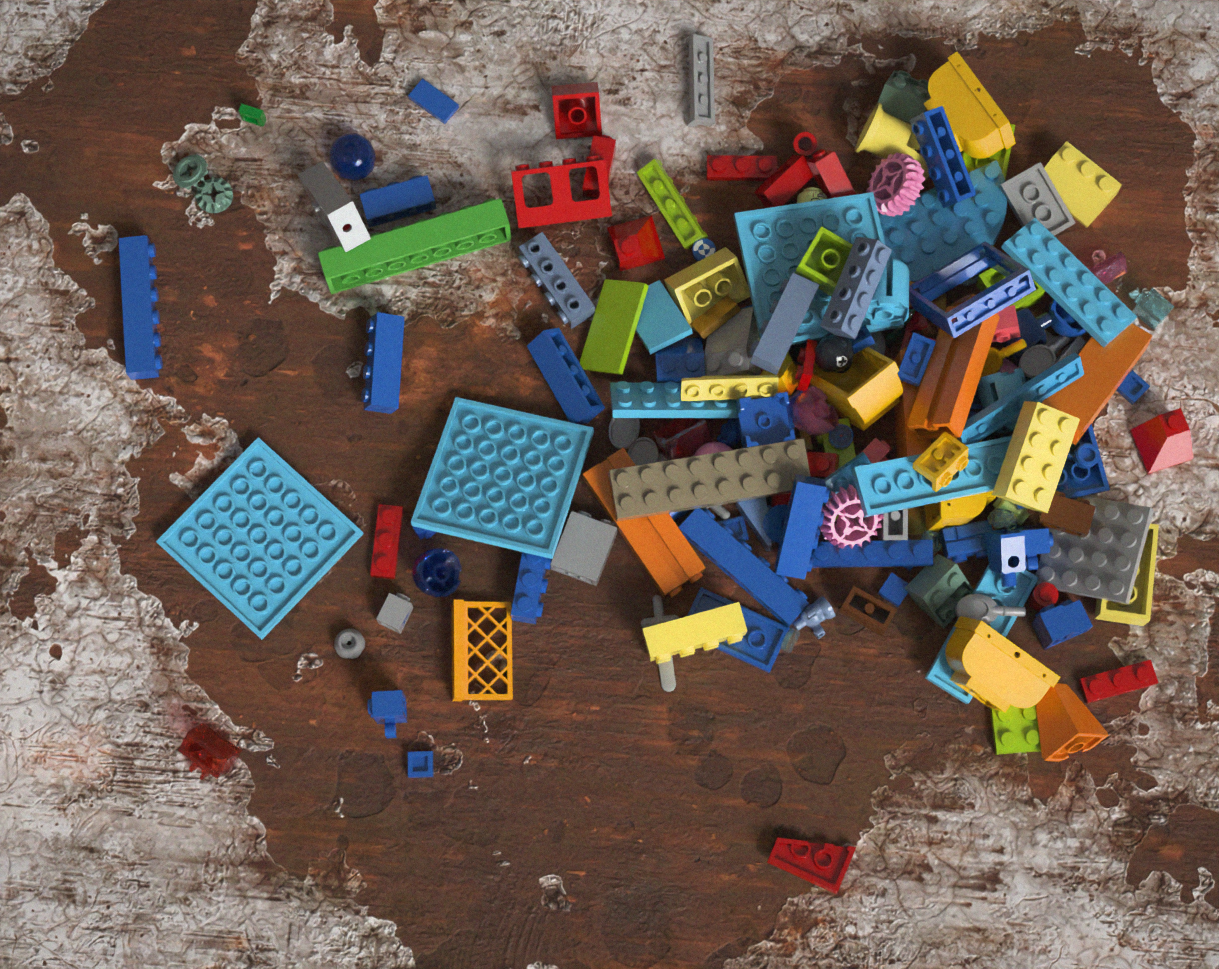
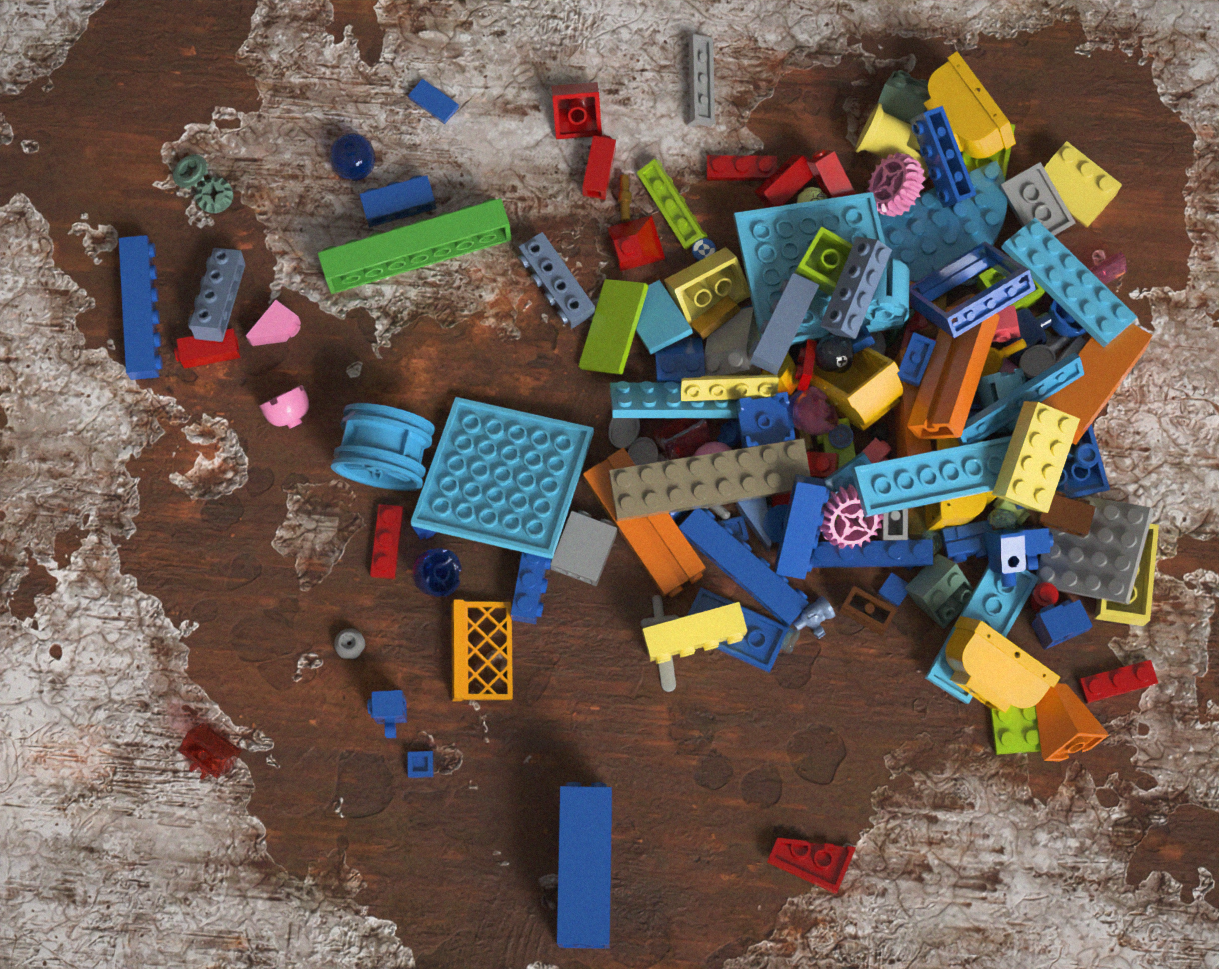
(197, 352): none -> red brick
(217, 294): none -> sand blue brick
(252, 115): green tile -> none
(260, 538): medium azure plate -> none
(274, 326): none -> bright pink slope
(286, 408): none -> bright pink cylinder
(334, 206): light grey brick -> none
(382, 447): none -> dark azure wheel
(383, 363): blue brick -> none
(395, 612): light grey brick -> none
(563, 206): red window -> none
(565, 376): blue brick -> none
(584, 866): none -> blue container
(624, 198): none -> pearl gold bar
(805, 143): red brick -> none
(880, 432): none -> black piece
(942, 460): yellow bracket -> none
(985, 608): light grey piece -> none
(1132, 387): blue tile -> none
(1152, 308): clear light blue brick -> none
(1163, 441): red slope -> none

